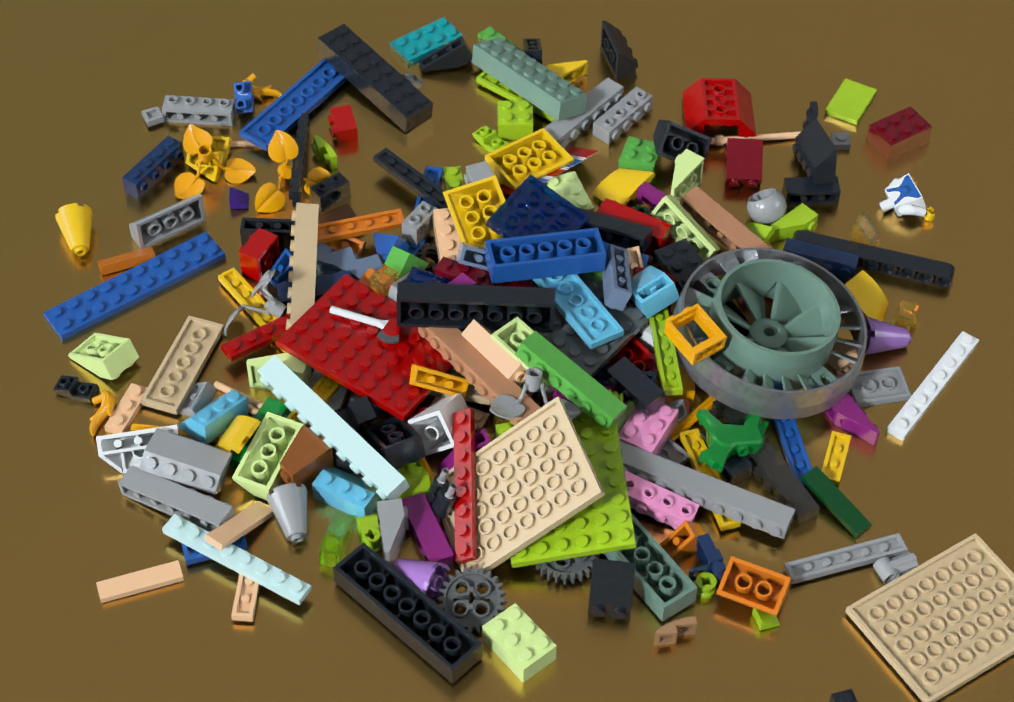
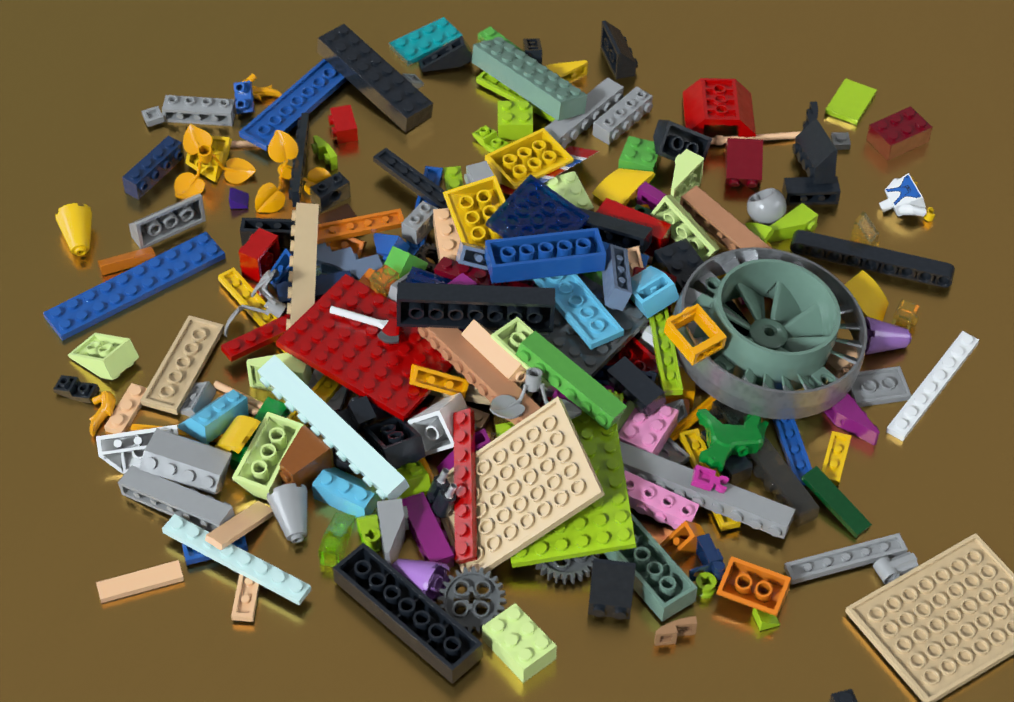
(706, 479): none -> dark pink plate
(837, 262): dark blue brick -> none

